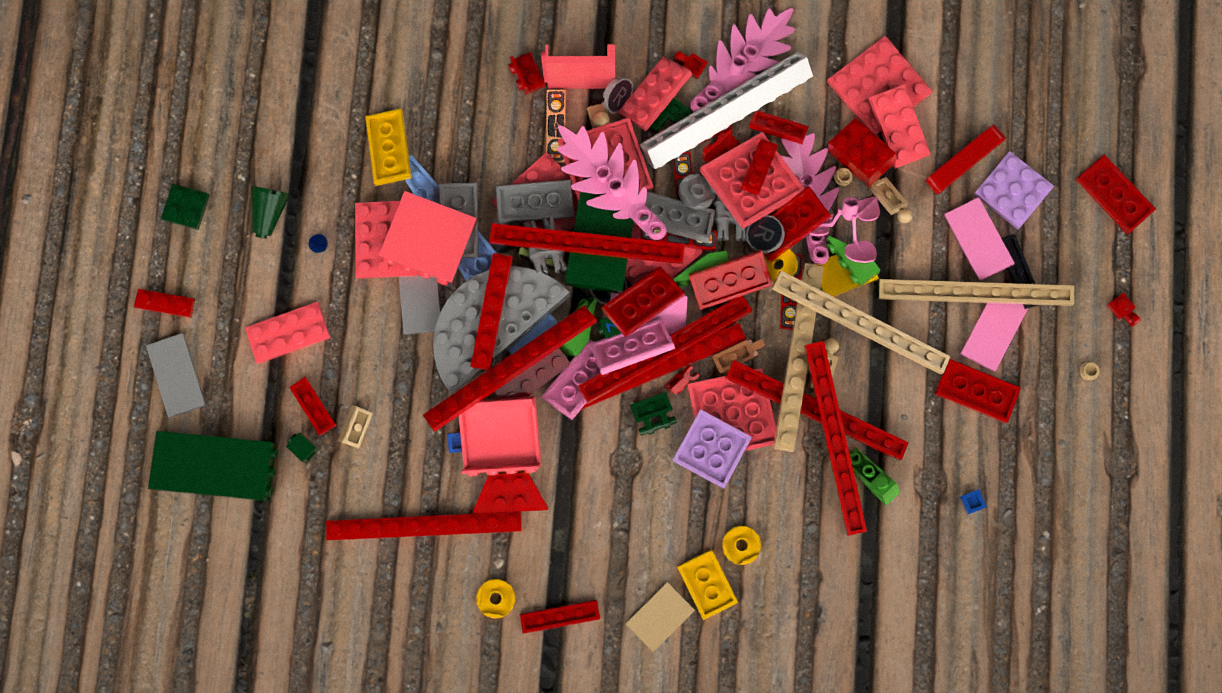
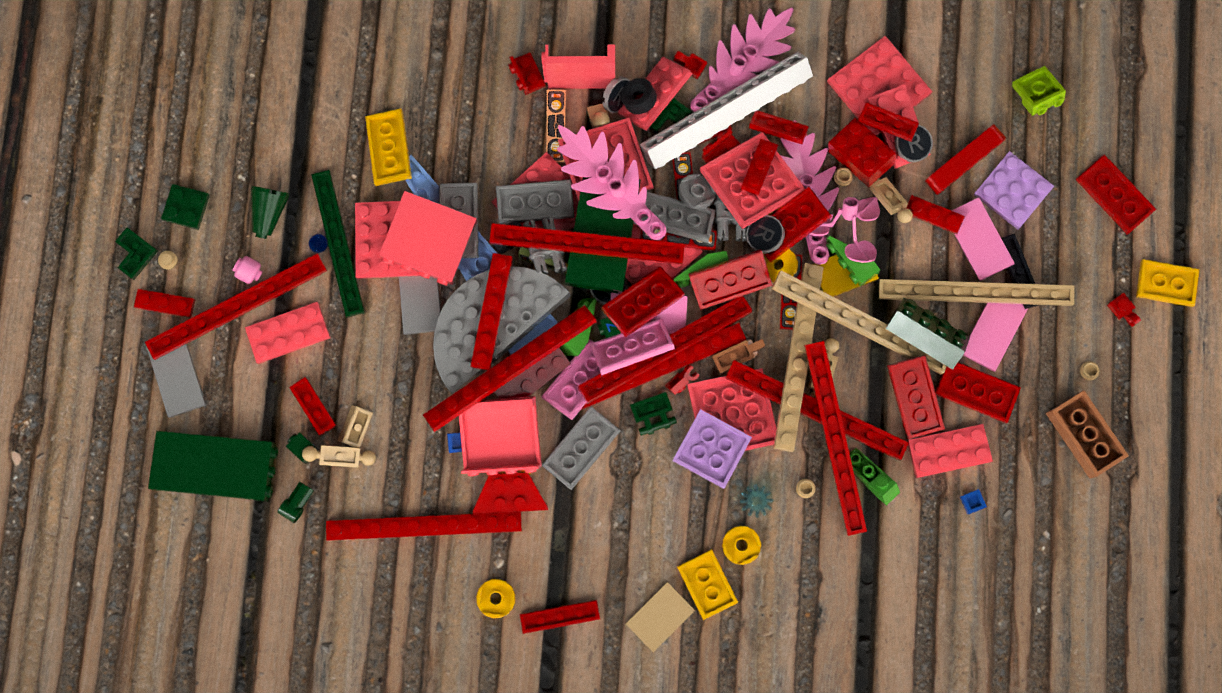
(139, 253): none -> dark green plate
(167, 260): none -> tan plate
(235, 306): none -> red plate
(247, 269): none -> bright pink head
(293, 506): none -> dark green piece
(338, 244): none -> dark green tile
(339, 456): none -> tan plate
(581, 448): none -> light grey tile
(640, 105): none -> black tyre
(759, 507): none -> clear light blue gear
(805, 488): none -> tan plate
(888, 122): none -> red plate
(915, 397): none -> red tile
(918, 148): none -> black tile
(928, 333): none -> brick
(935, 214): none -> red plate
(949, 451): none -> coral plate
(1039, 91): none -> lime plate
(1087, 434): none -> nougat brick
(1167, 283): none -> yellow tile

